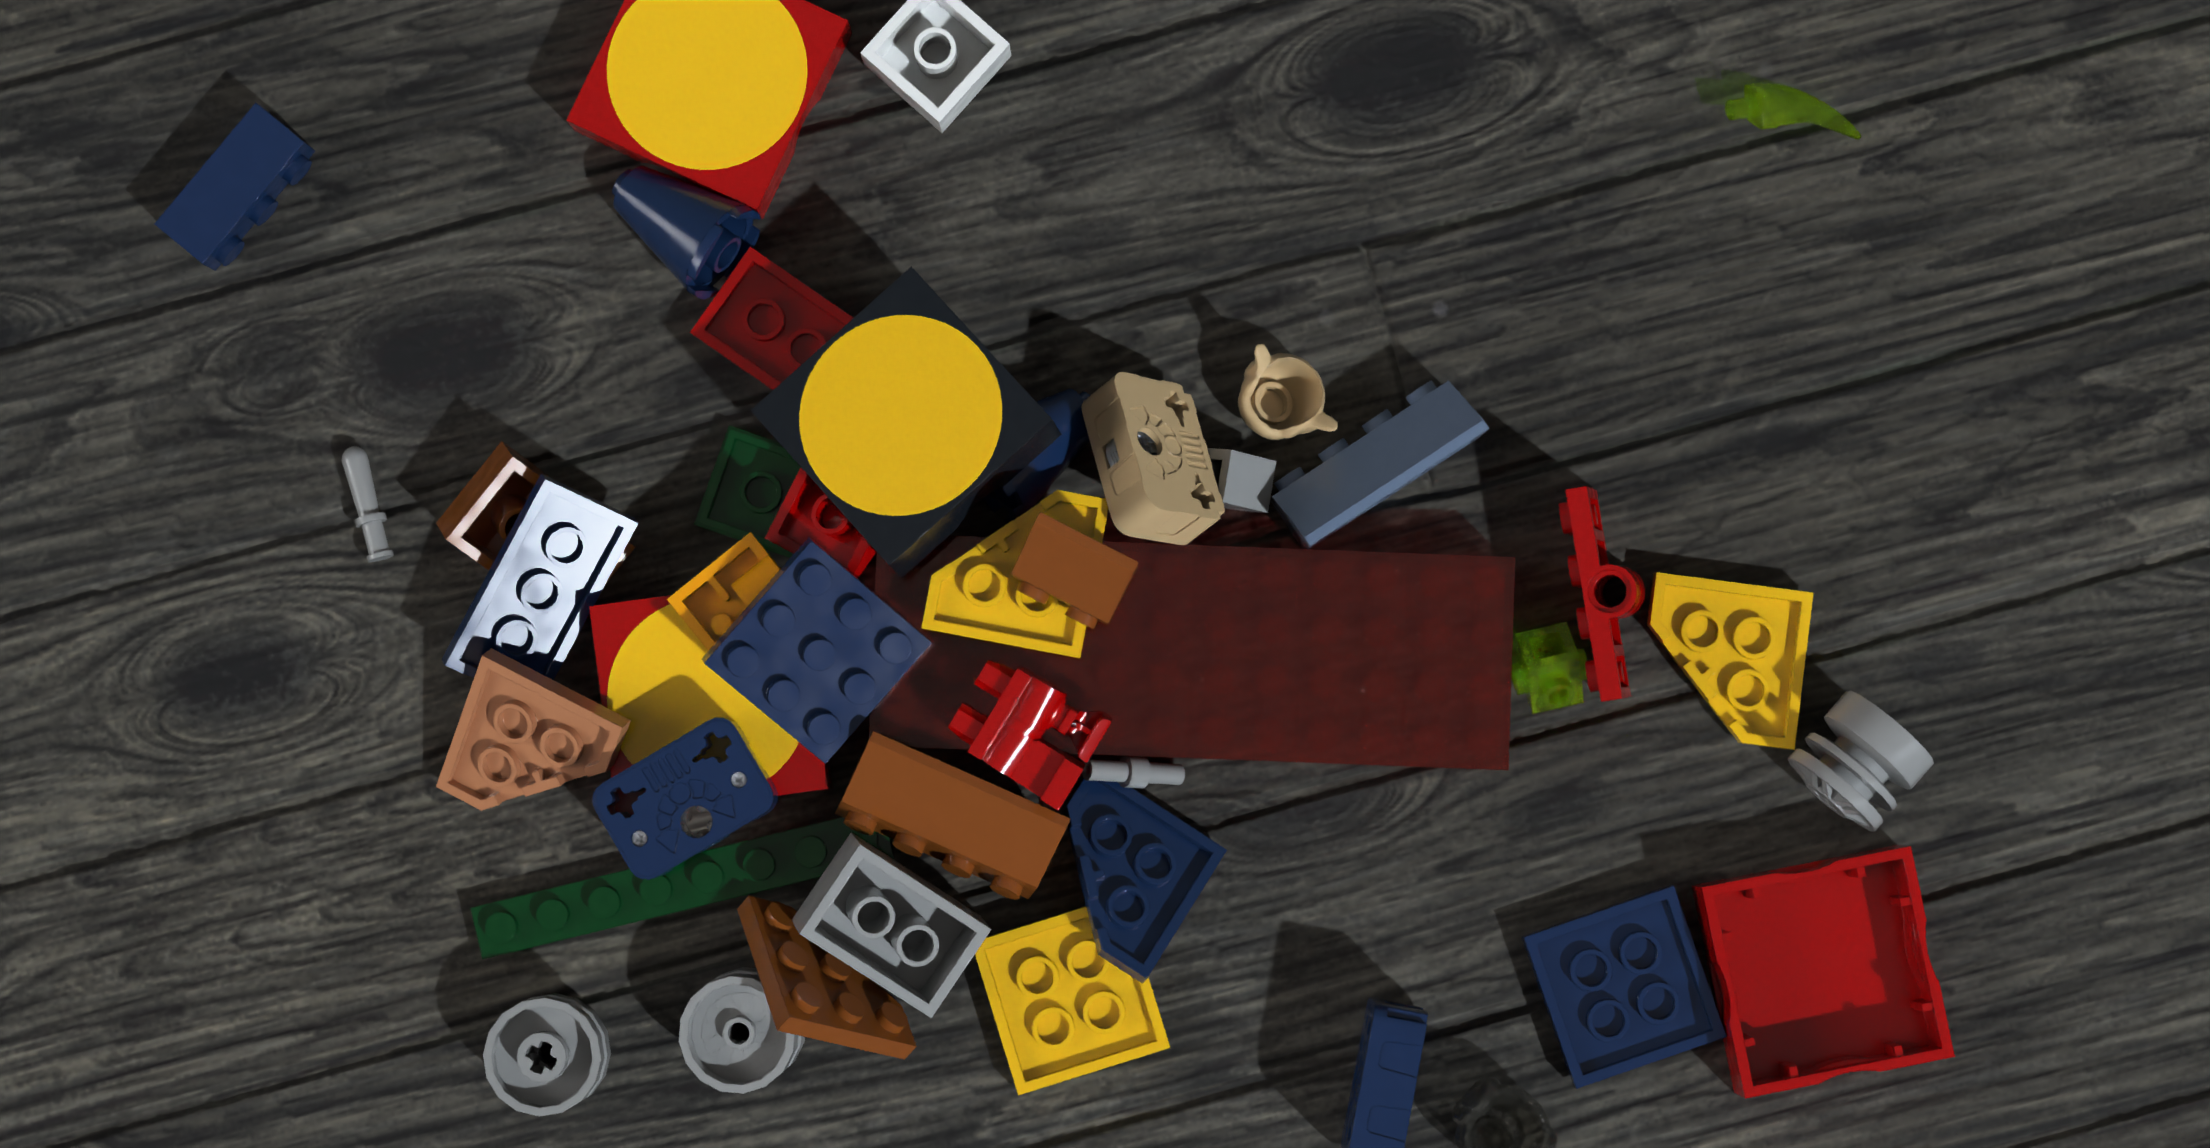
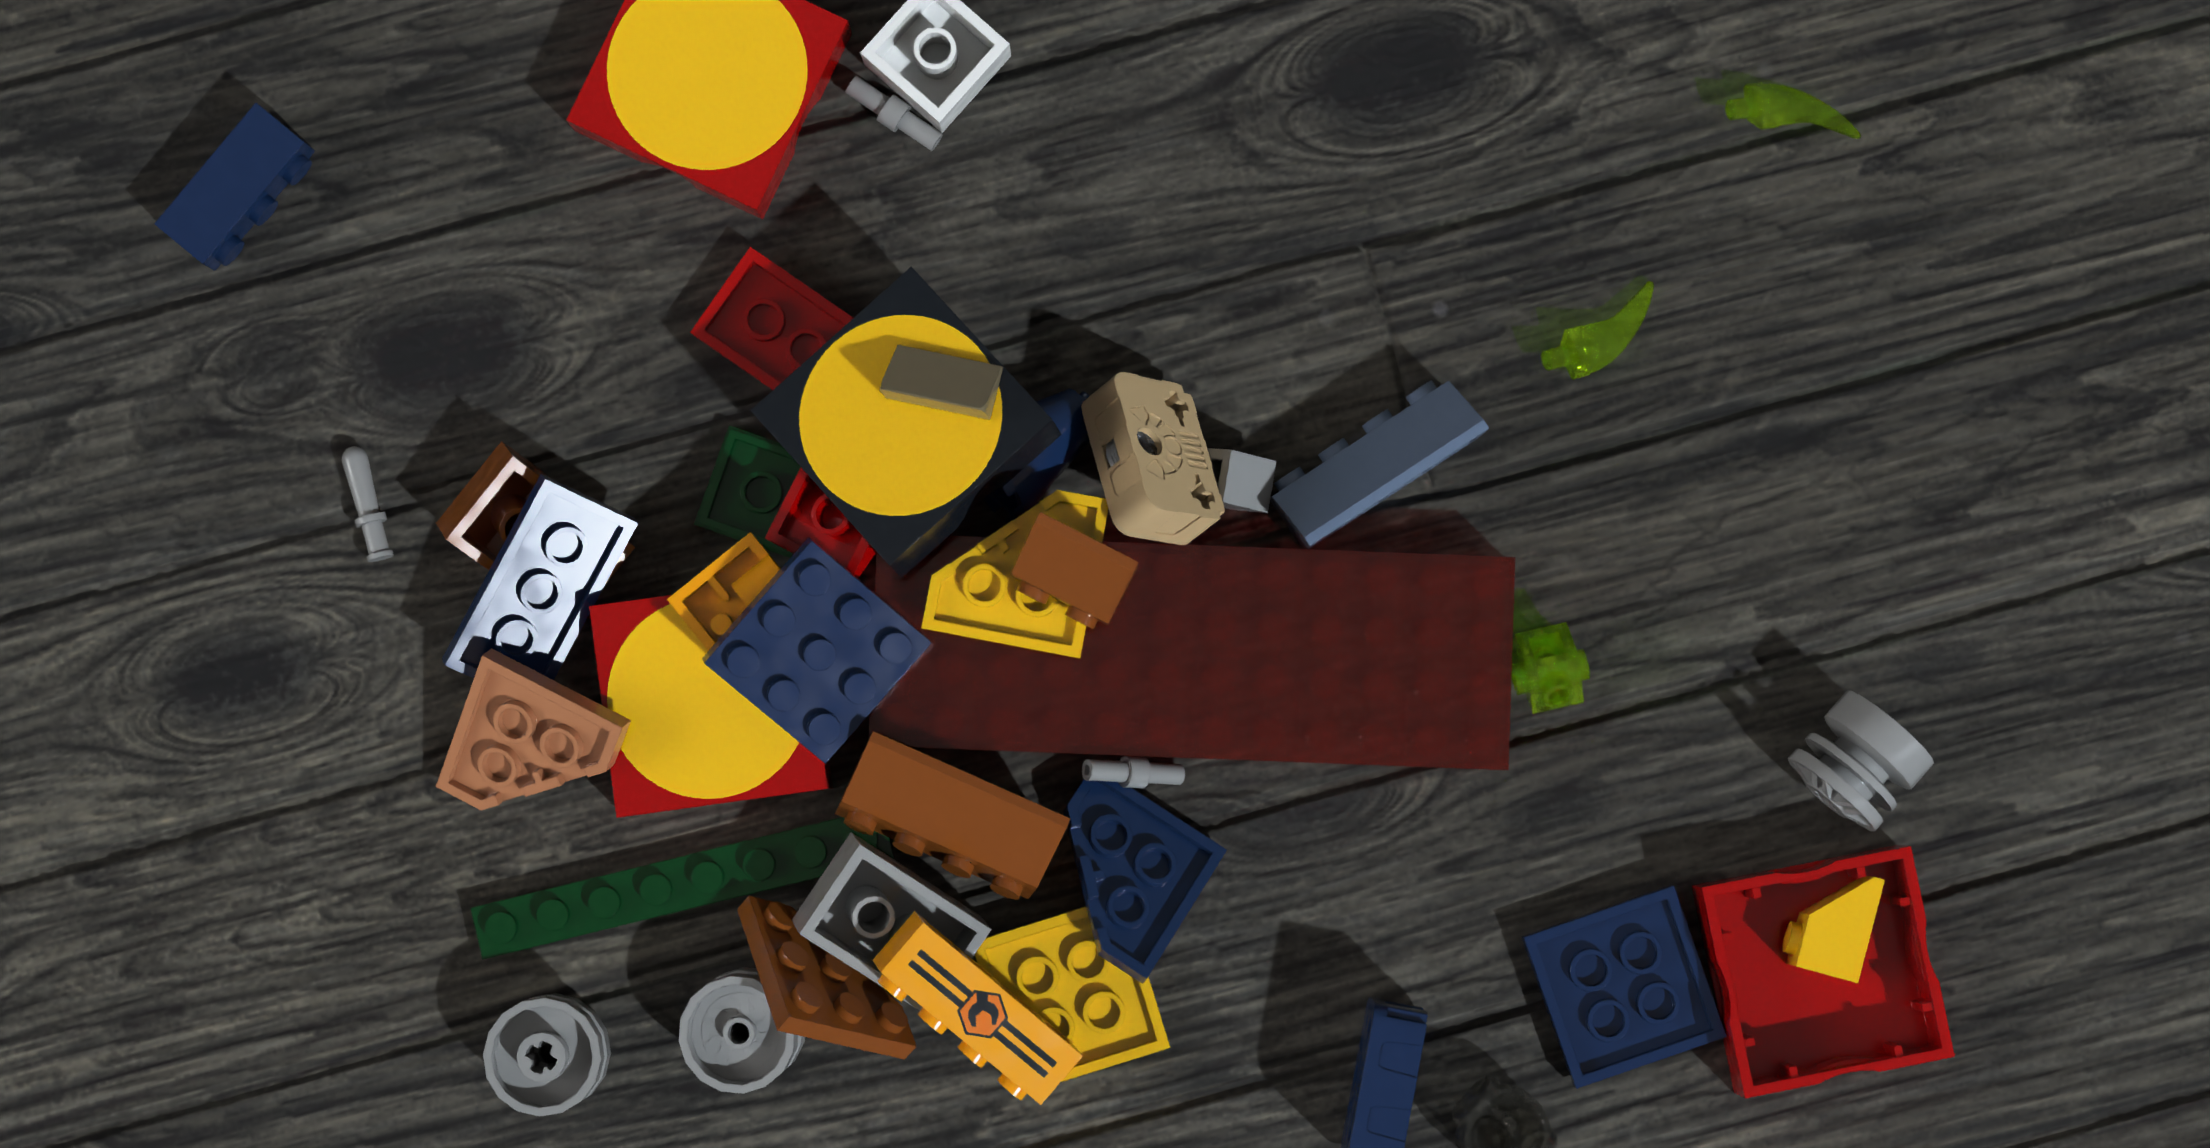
(675, 783): dark blue axle -> none
(686, 226): dark blue cone -> none
(894, 113): none -> light grey bar
(942, 382): none -> dark tan slope
(976, 1008): none -> light orange brick
(1014, 730): red hips -> none
(1282, 396): tan hair -> none
(1591, 571): red plate -> none
(1597, 344): none -> clear neon green bar
(1738, 649): yellow plate -> none
(1835, 931): none -> yellow slope

